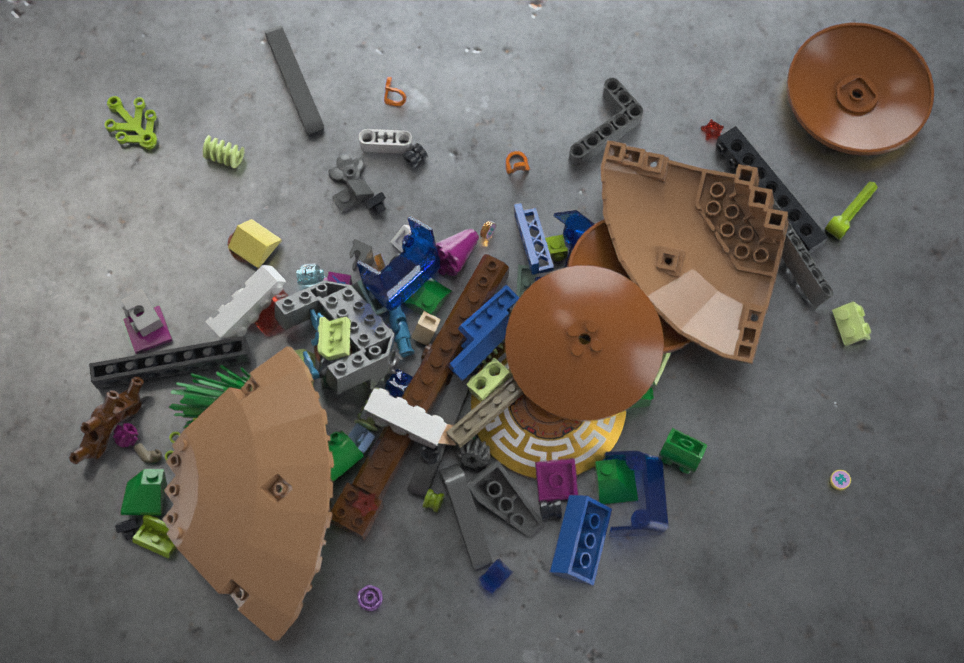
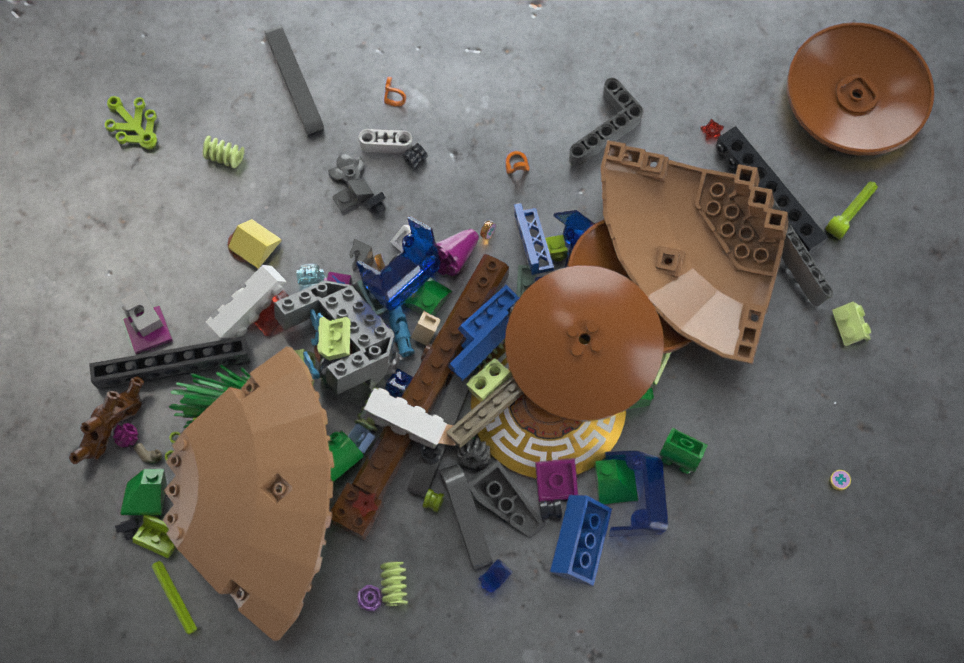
(174, 597): none -> lime axle
(393, 584): none -> yellowish green piece

